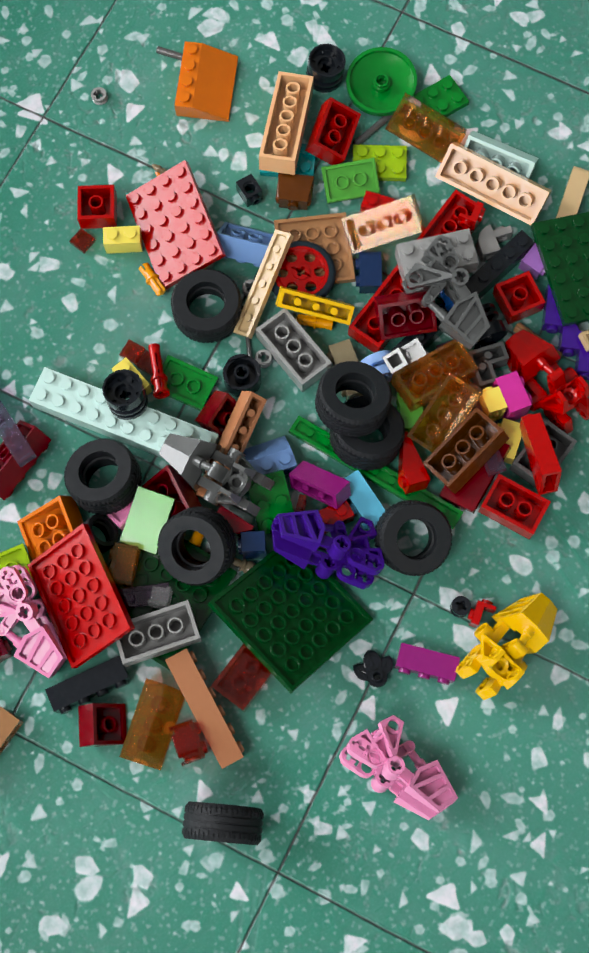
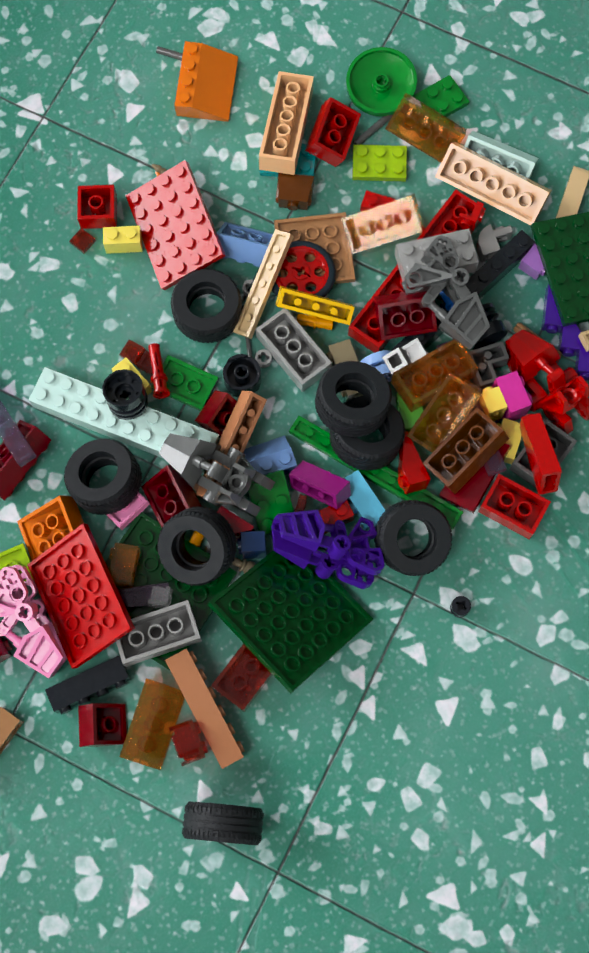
(102, 100): light grey bush -> none
(107, 527): black tyre -> none
(146, 518): tile -> none
(152, 279): light orange axle -> none
(246, 184): black brick -> none
(327, 66): black wheel -> none
(350, 180): bright green tile -> none
(370, 271): dark blue brick -> none
(373, 665): black plate -> none
(422, 792): bright pink piece -> none
(427, 663): magenta brick -> none
(476, 613): red bracket -> none
(518, 297): red brick -> none
(533, 619): yellow piece -> none

